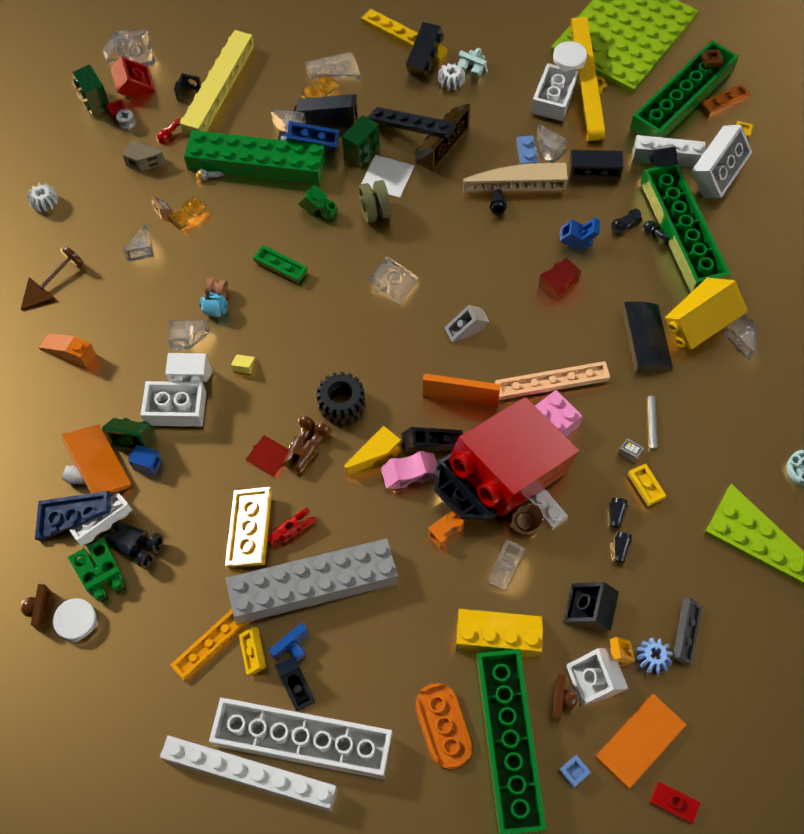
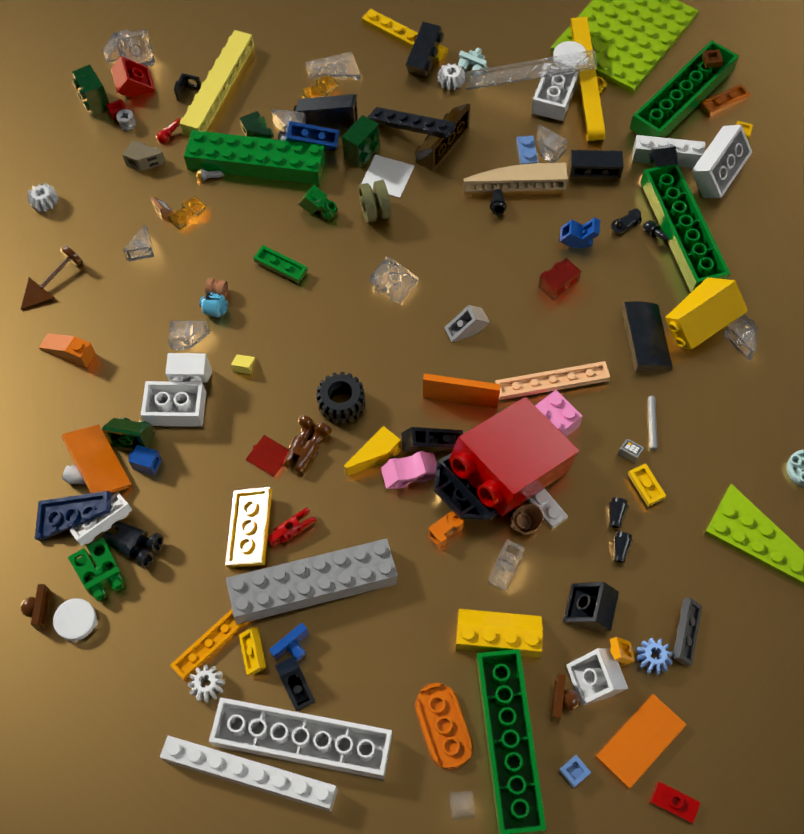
(207, 691): none -> white gear
(255, 126): none -> clear green slope
(462, 805): none -> clear brick
(531, 69): none -> clear plate

